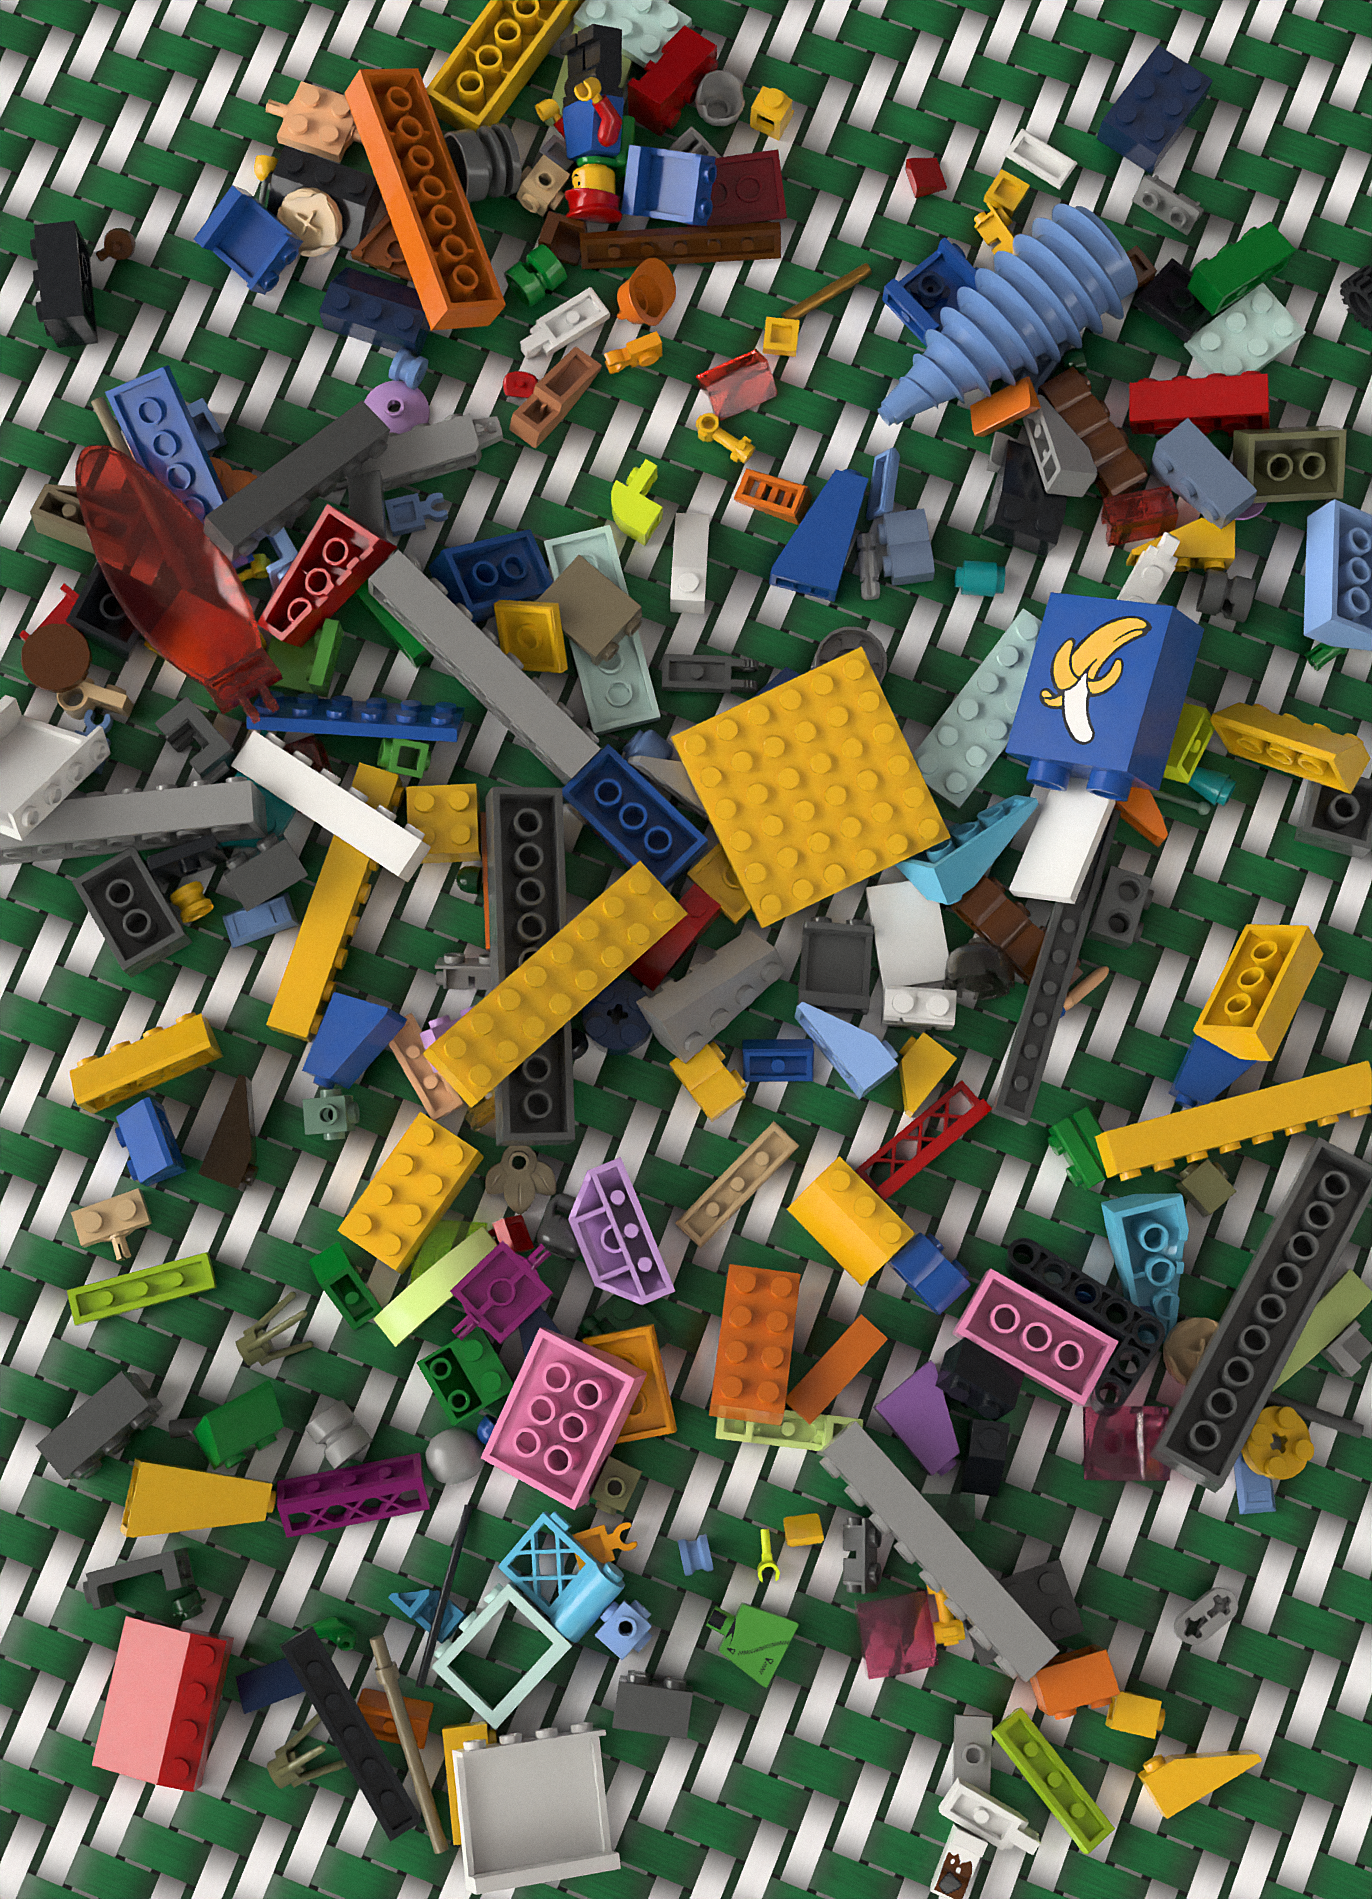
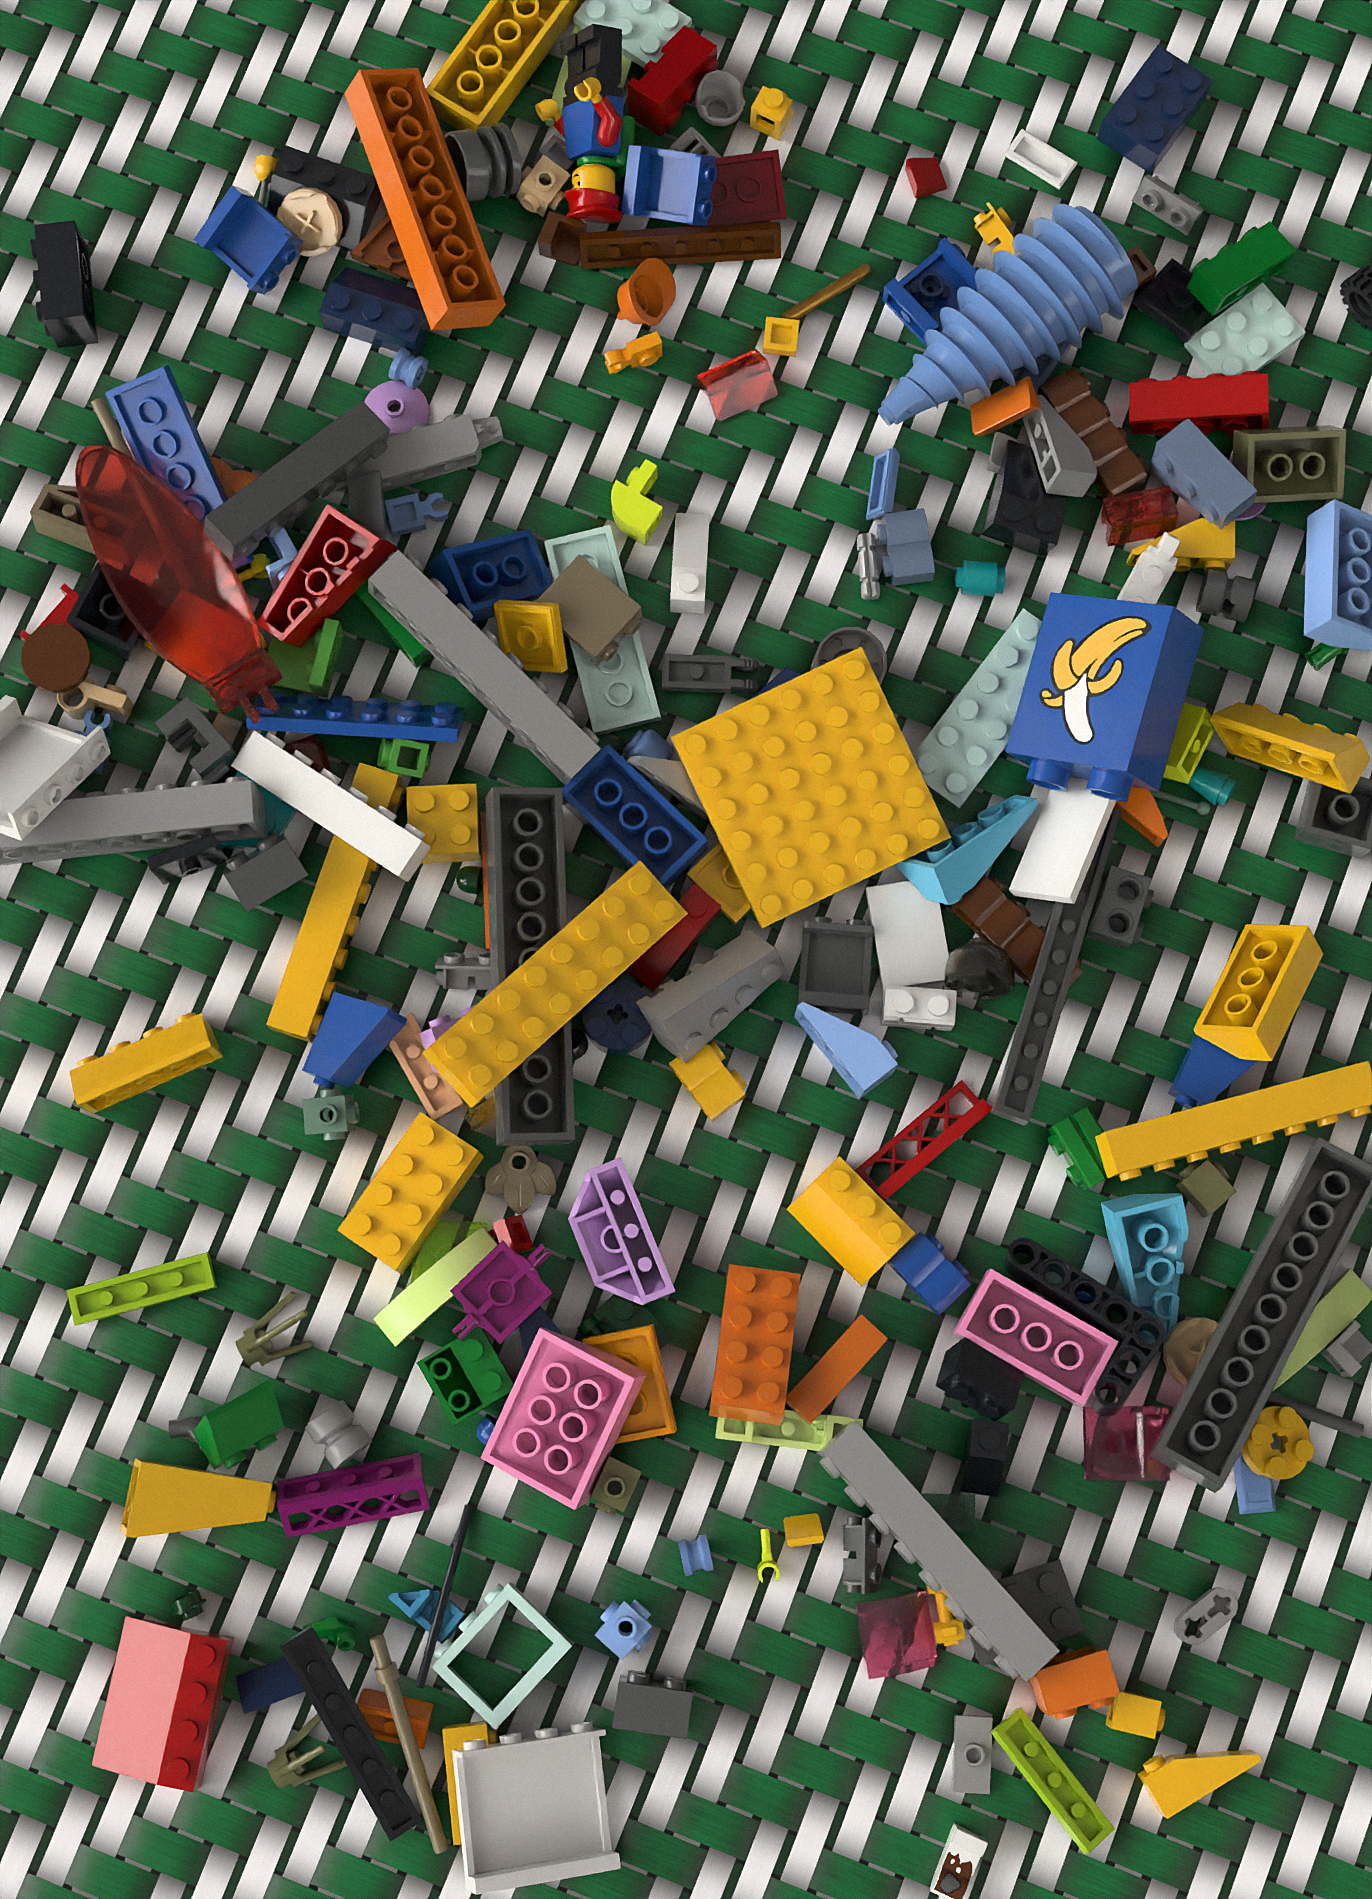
(100, 1427): dark grey brick -> none
(112, 1221): tan plate -> none
(117, 244): reddish brown piece -> none
(132, 911): dark grey brick -> none
(150, 1142): slope -> none
(175, 1568): dark grey panel -> none
(191, 902): yellow wheel -> none
(206, 425): medium blue panel -> none
(233, 1146): dark brown slope -> none
(261, 921): medium blue tile -> none
(316, 122): light nougat plate -> none
(345, 1285): green slope -> none
(454, 1455): light grey hair -> none
(519, 384): red piece -> none
(536, 275): green wheel -> none
(554, 397): nougat slope -> none
(556, 1230): dark grey piece -> none
(565, 324): white hinge -> none
(583, 1597): medium azure piece -> none
(602, 1544): light orange plate -> none
(709, 430): yellow bar -> none
(737, 1184): tan tile -> none
(753, 1639): bright green torso -> none
(777, 1060): blue slope -> none
(783, 511): orange slope -> none
(820, 545): blue slope -> none
(921, 1069): yellow slope -> none
(921, 1420): medium lavender slope -> none
(988, 1817): white hinge -> none
(1006, 192): yellow plate -> none
(1074, 358): dark green hinge -> none
(1084, 988): light nougat piece -> none

